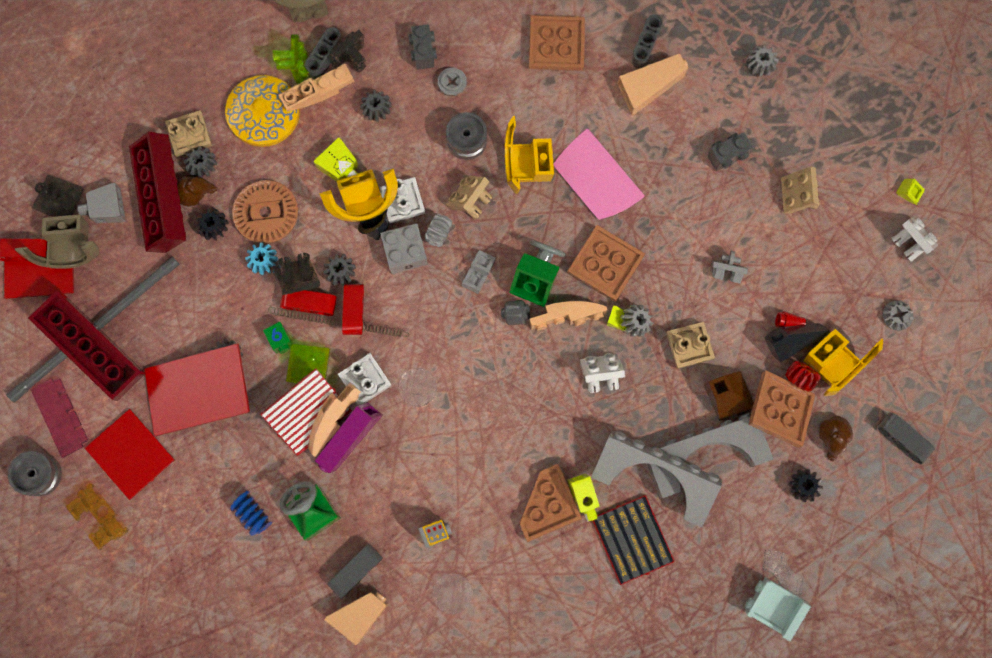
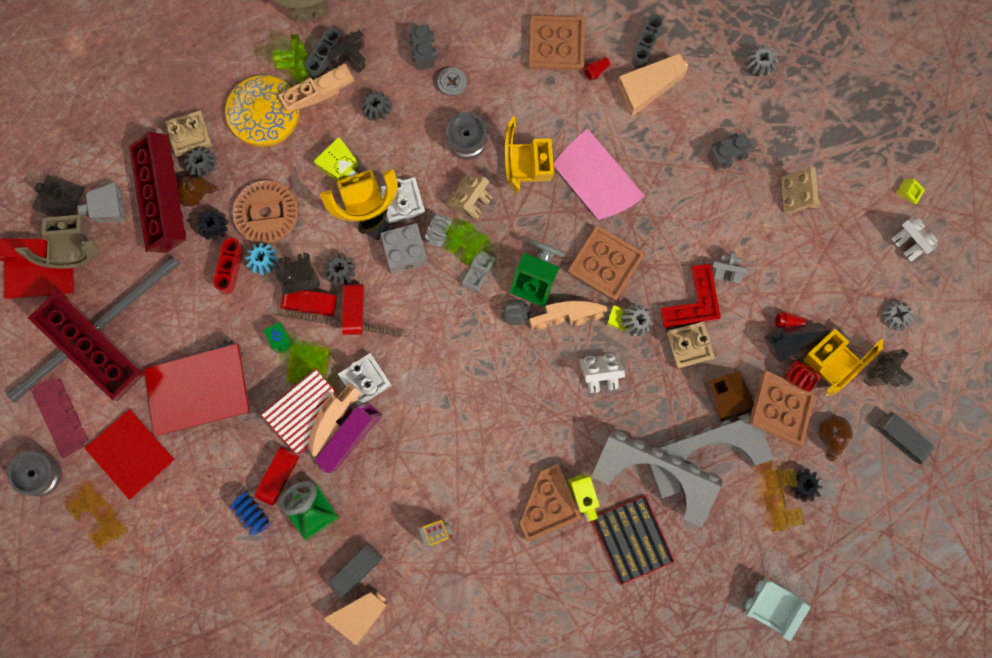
(228, 257): none -> red beam
(276, 476): none -> red beam
(471, 240): none -> clear neon green plate
(595, 69): none -> red cone
(707, 303): none -> red plate
(781, 517): none -> clear yellow piece
(888, 370): none -> clear smoke plate

